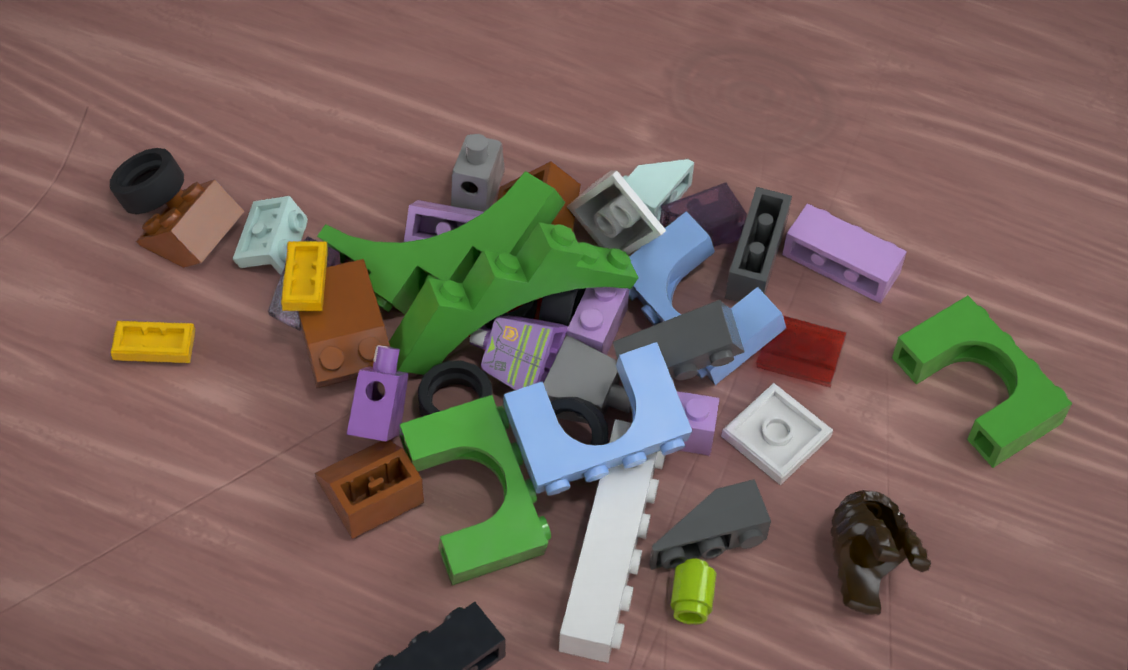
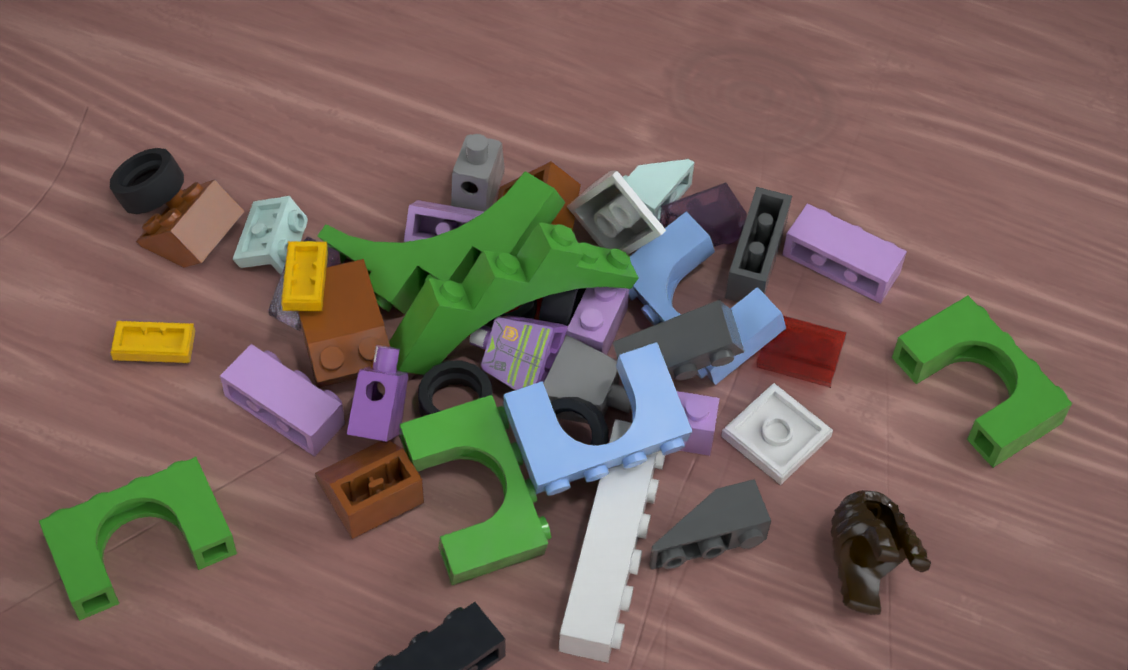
(81, 532): none -> bright green arch
(283, 399): none -> lavender brick
(693, 591): lime brick -> none

